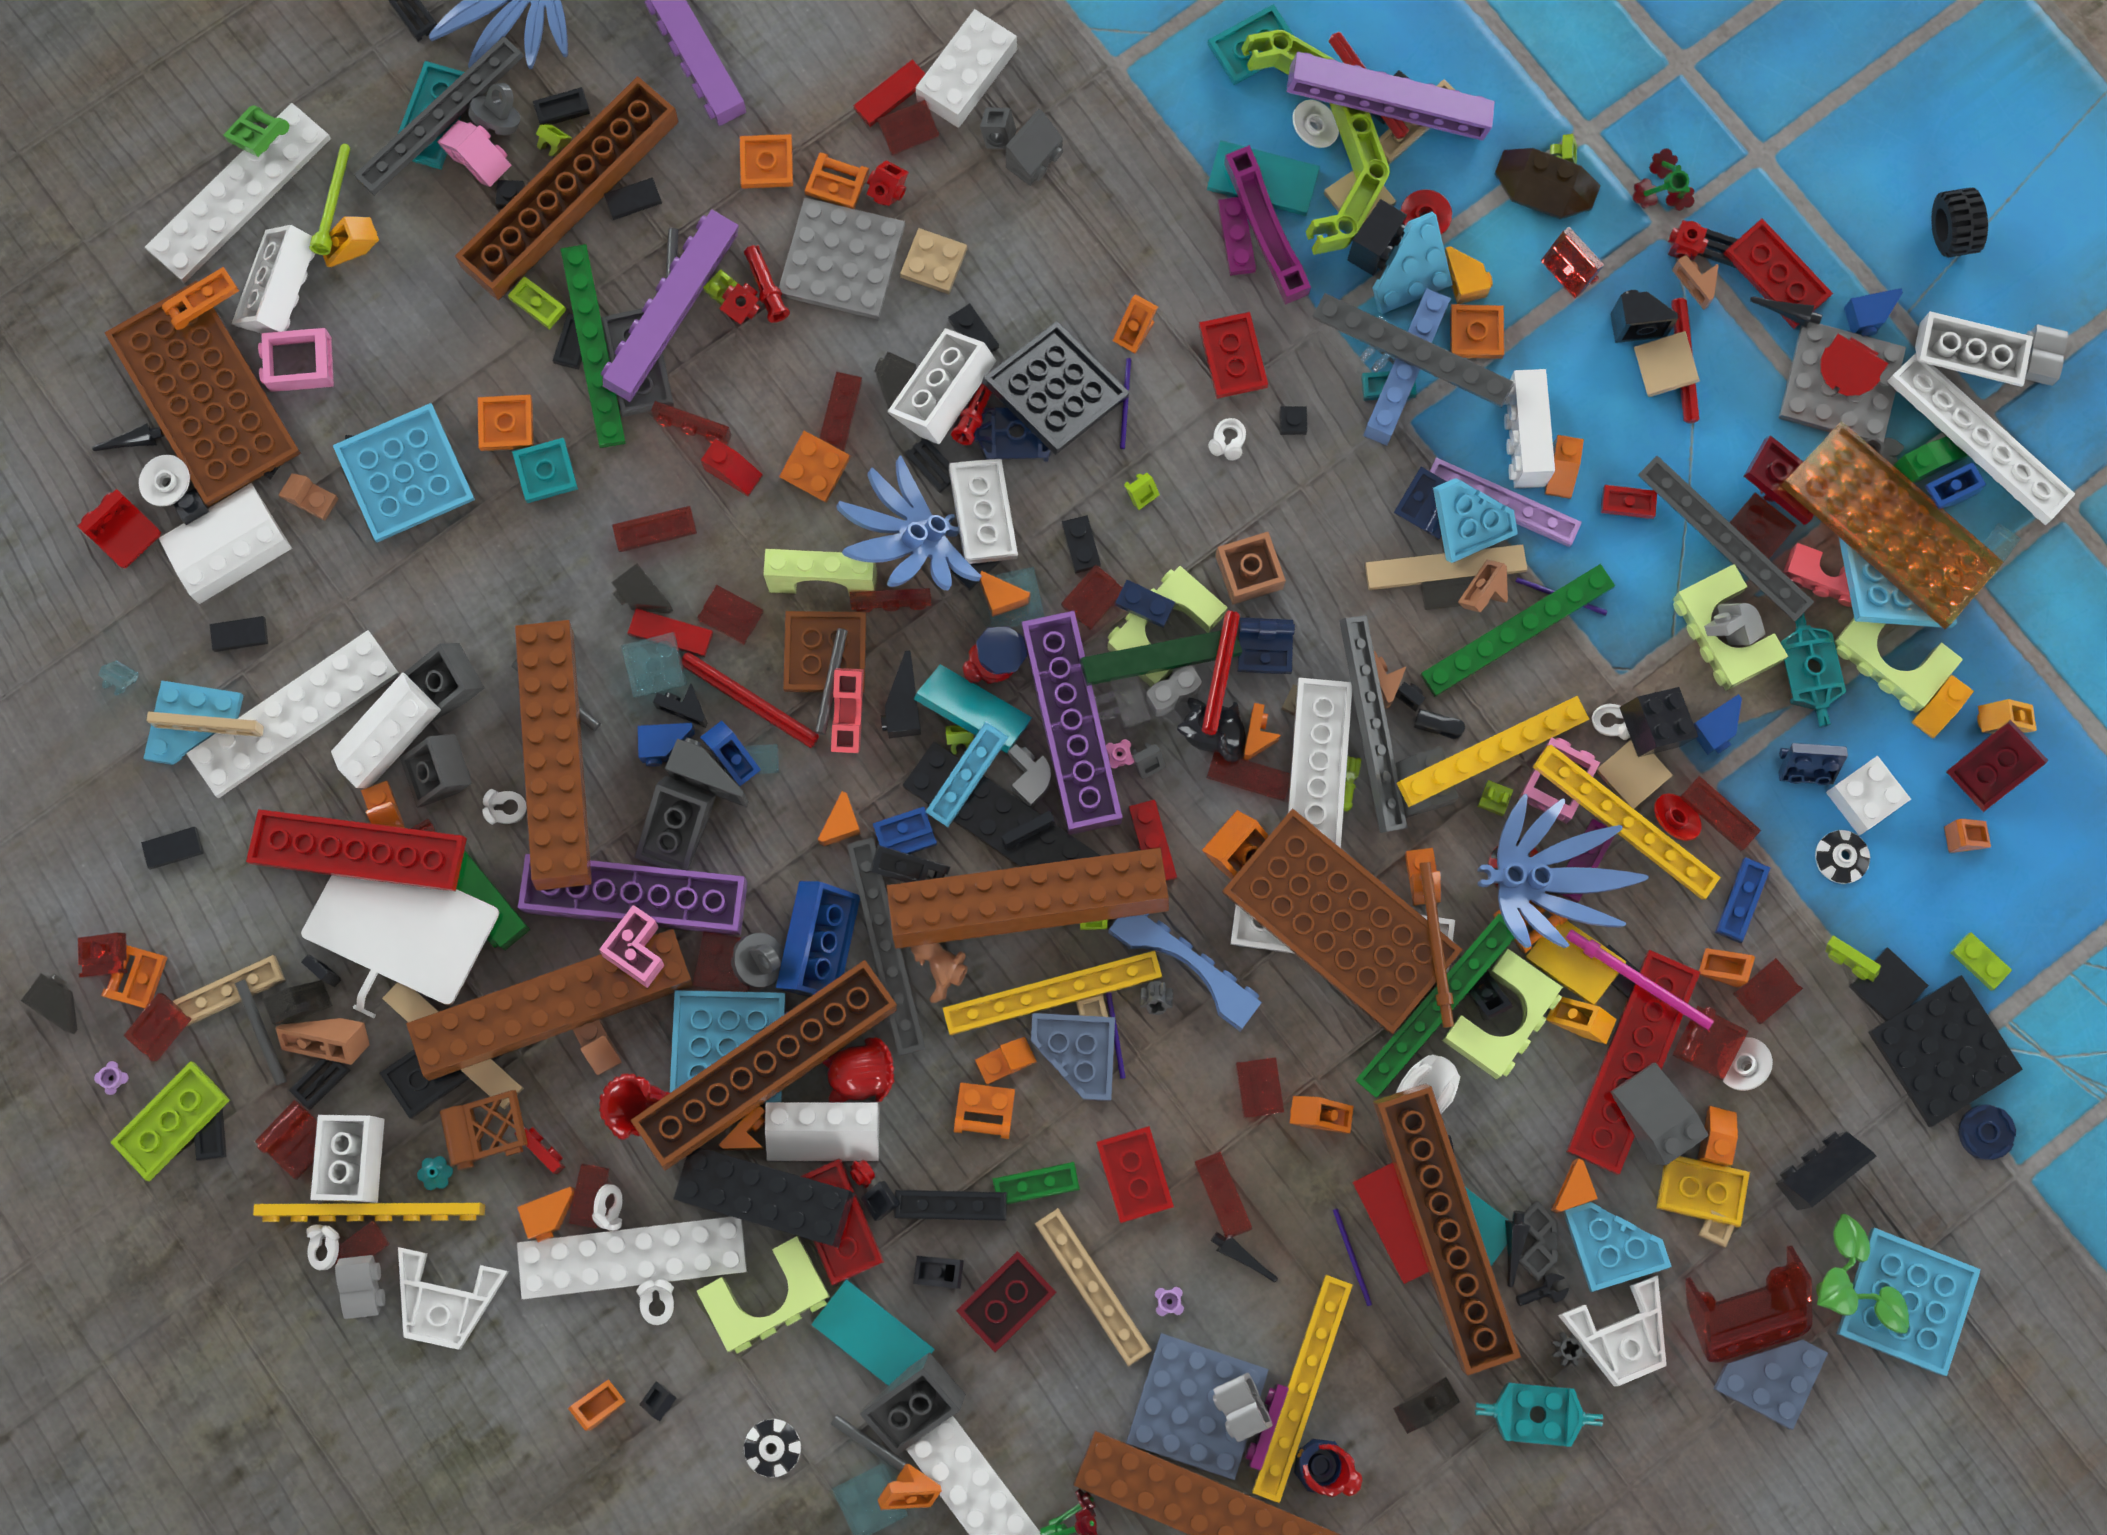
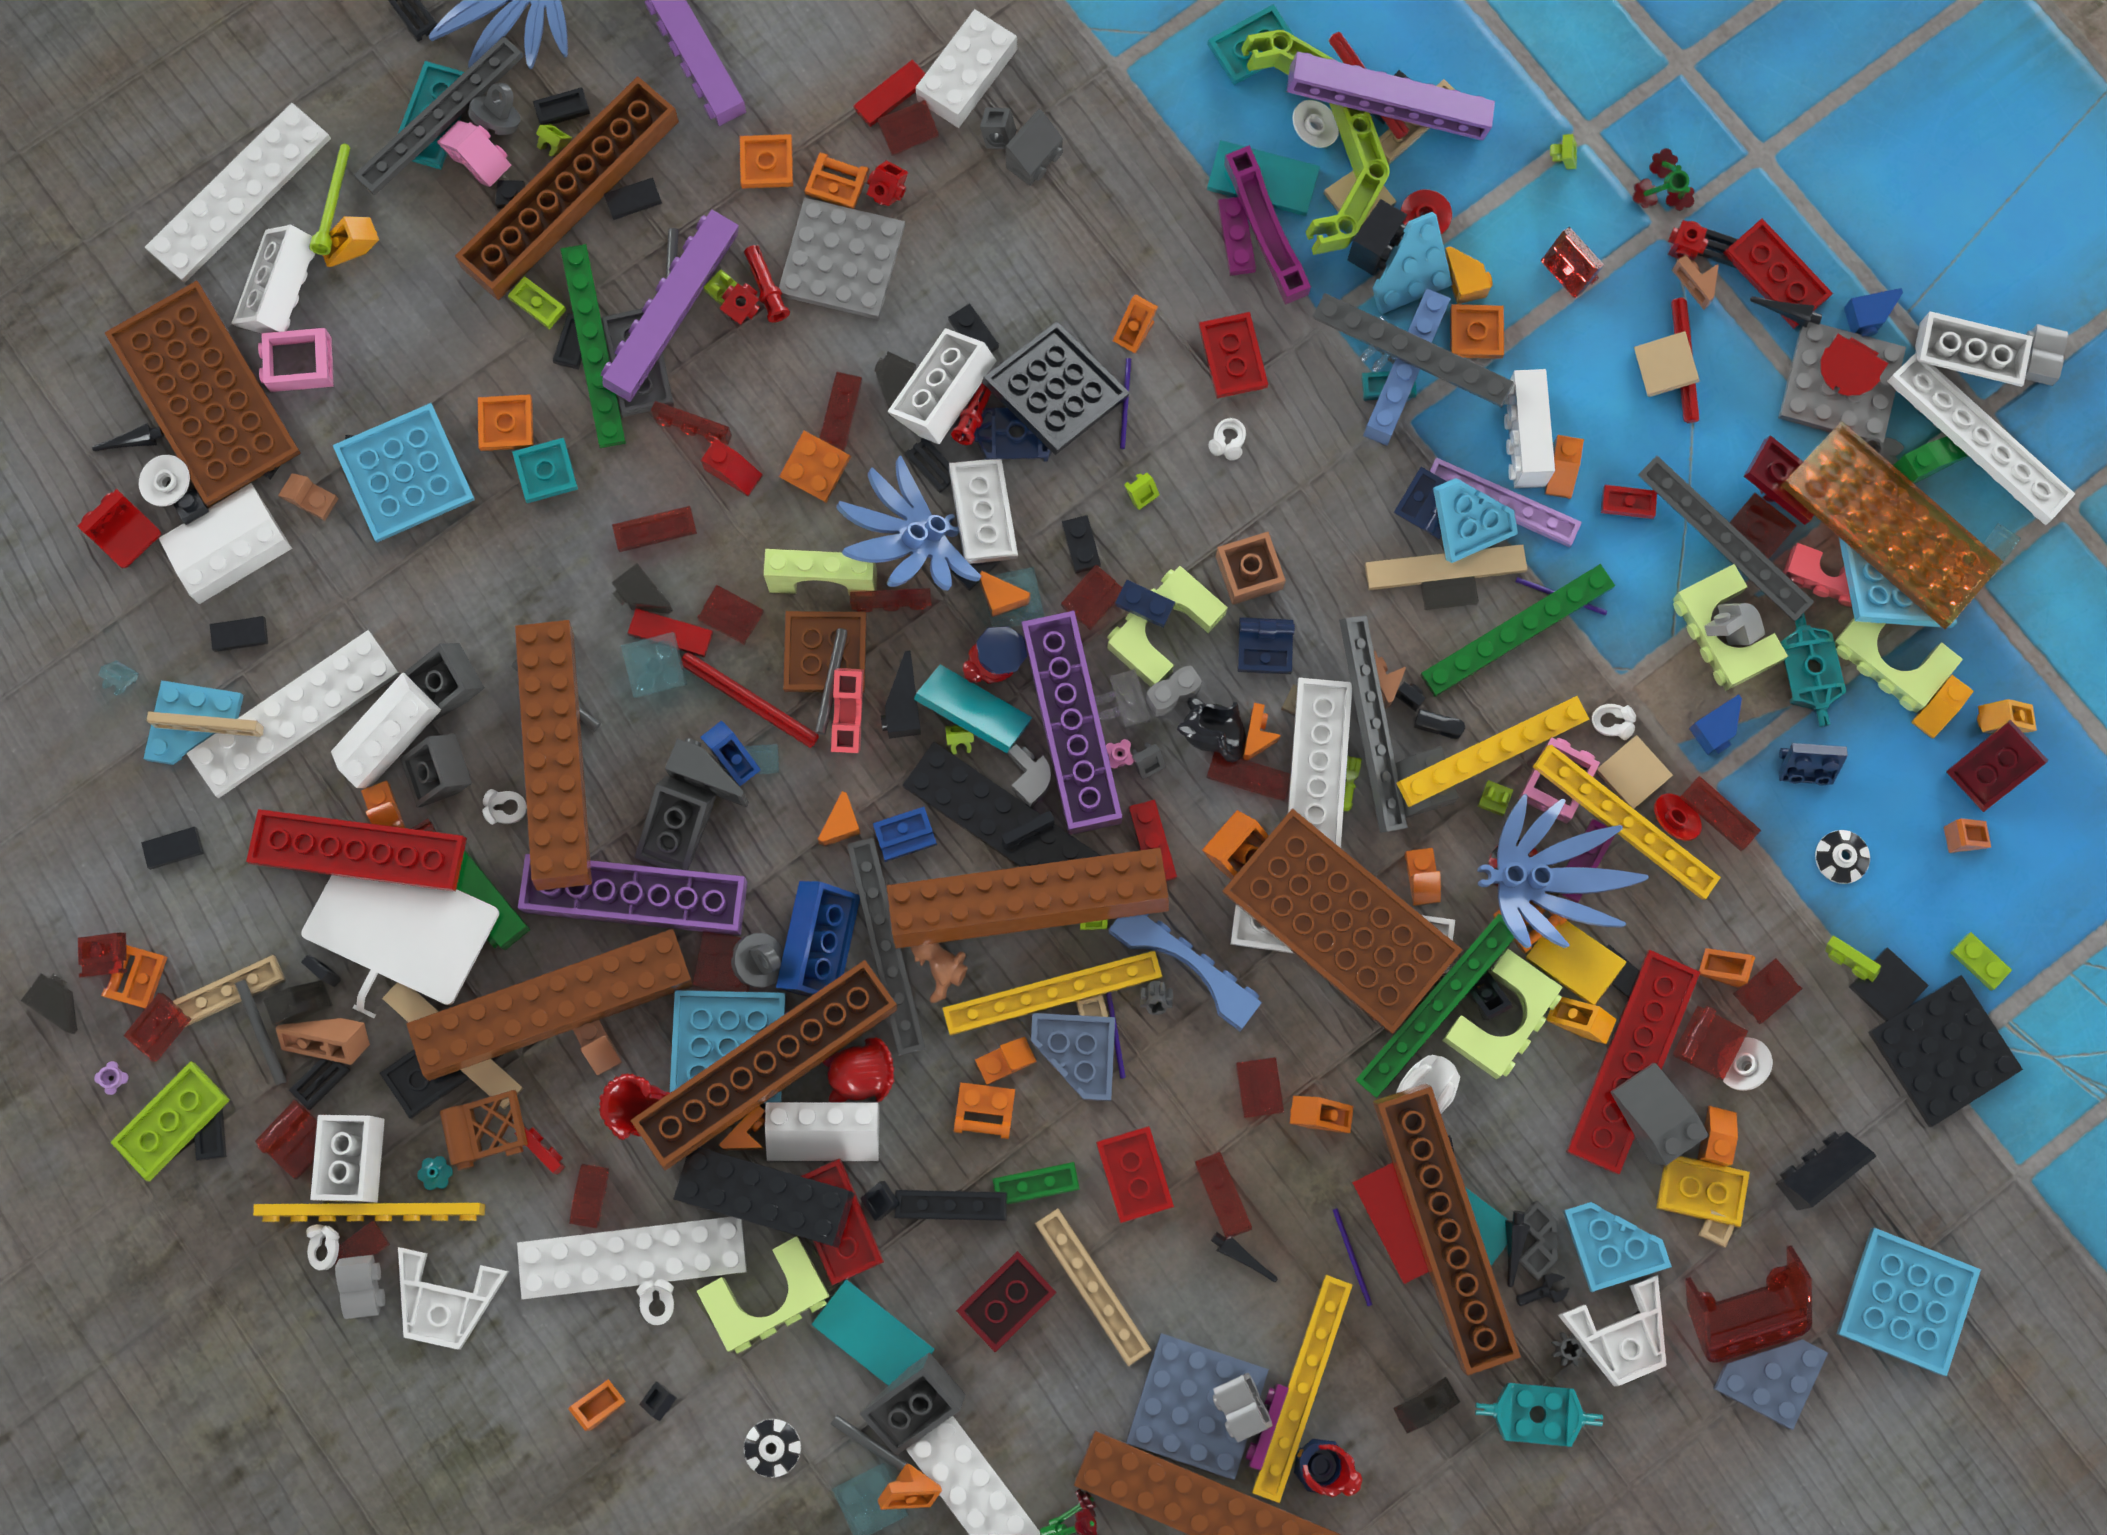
(200, 298): orange plate -> none
(253, 137): bright green plate -> none
(546, 1214): orange slope -> none
(610, 1221): white piece -> none
(627, 947): bright pink brick -> none
(658, 741): blue slope -> none
(688, 709): black slope -> none
(862, 1173): red plate -> none
(905, 866): black plate -> none
(933, 261): tan plate -> none
(938, 1272): black slope -> none
(967, 774): medium azure tile -> none
(1153, 658): dark green tile -> none
(1164, 1308): lavender plate -> none
(1220, 673): red axle -> none
(1293, 420): black plate -> none
(1443, 998): dark orange bar -> none
(1487, 584): nougat slope -> none
(1546, 182): dark brown wedge -> none
(1575, 1189): orange slope -> none
(1592, 949): dark pink bar -> none
(1641, 317): black slope -> none
(1658, 721): black brick -> none
(1742, 900): blue tile -> none
(1837, 1291): bright green plant -> none
(1868, 795): white brick -> none
(1956, 486): blue slope -> none
(1959, 222): black tyre -> none
(1987, 1132): dark blue tile -> none

